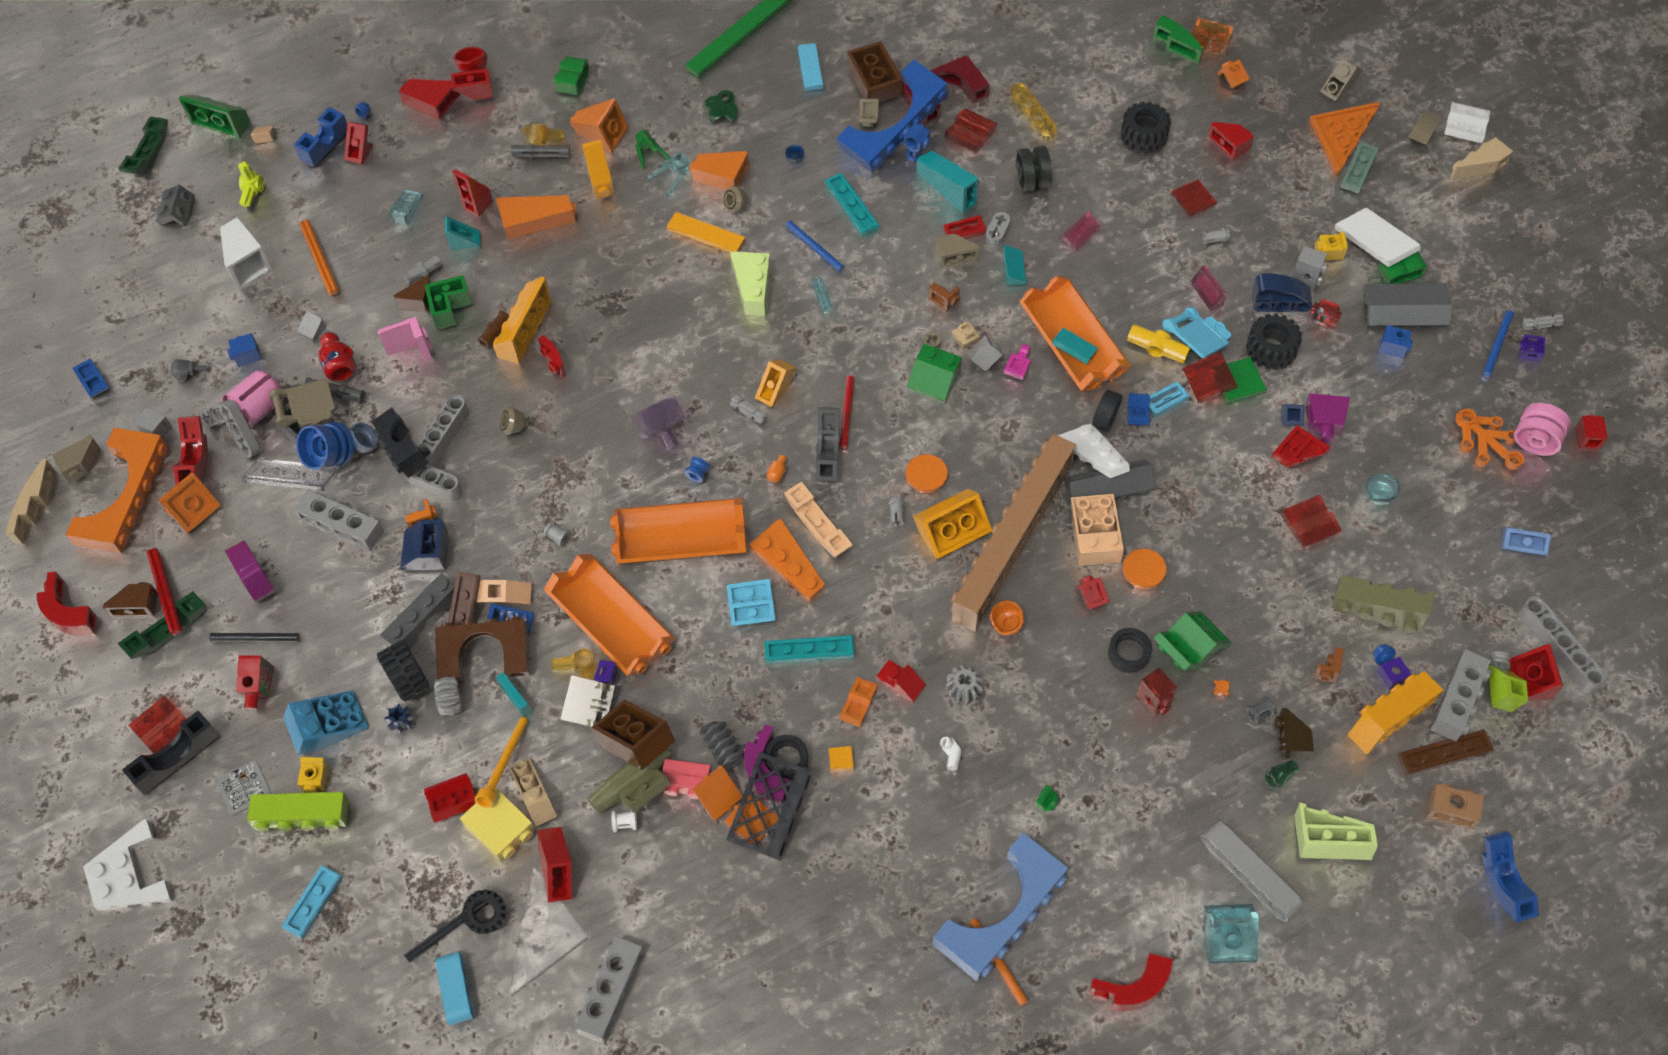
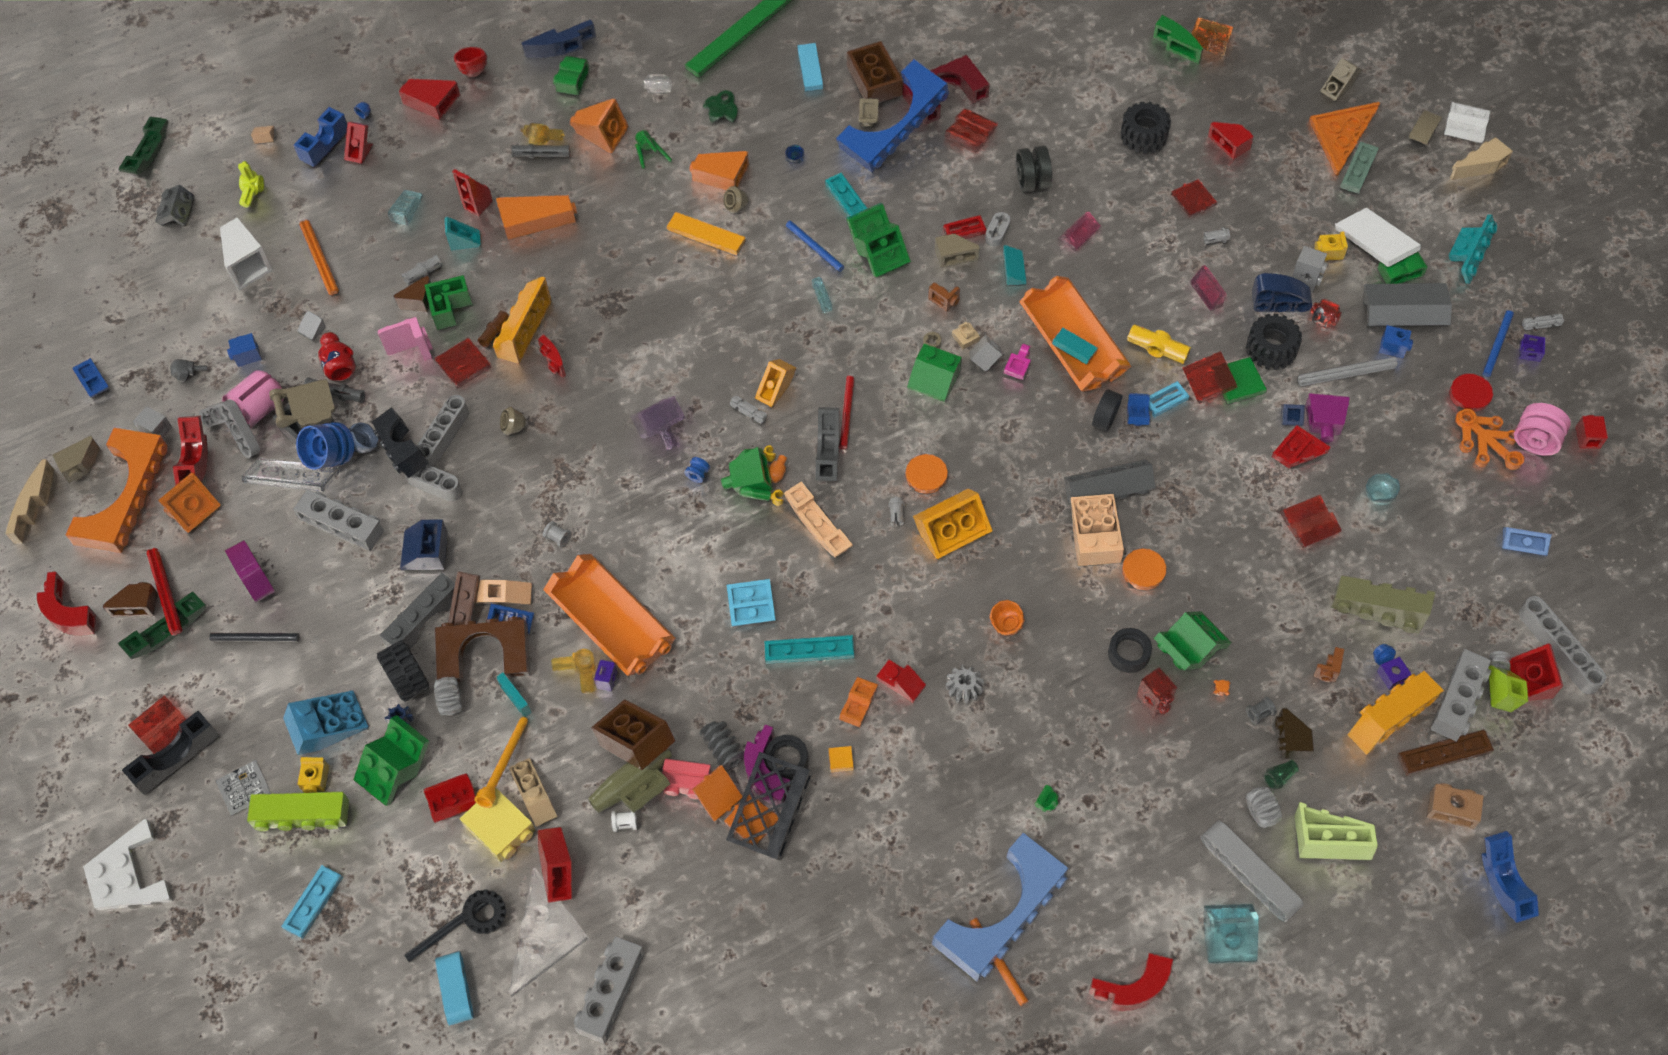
(215, 115): green slope -> none
(253, 679): red torso -> none
(391, 760): none -> green bracket
(428, 514): orange bracket -> none
(462, 363): none -> clear red tile
(473, 84): red slope -> none
(557, 44): none -> dark blue slope
(587, 701): hinge -> none
(598, 169): light orange slope -> none
(658, 84): none -> clear brick
(676, 163): clear light blue plant -> none
(678, 530): orange cylinder -> none
(752, 279): yellowish green wedge -> none
(752, 476): none -> green torso
(787, 559): orange wing -> none
(878, 240): none -> green bracket
(916, 139): blue connector -> none
(949, 180): teal slope -> none
(953, 751): white arm -> none
(1012, 533): medium nougat brick -> none
(1036, 110): clear yellow beam -> none
(1093, 592): red bracket -> none
(1095, 449): white wing -> none
(1201, 335): medium azure piece -> none
(1234, 73): orange bracket -> none
(1263, 807): none -> light grey gear
(1347, 371): none -> light grey axle
(1471, 246): none -> teal bracket
(1471, 392): none -> red tile

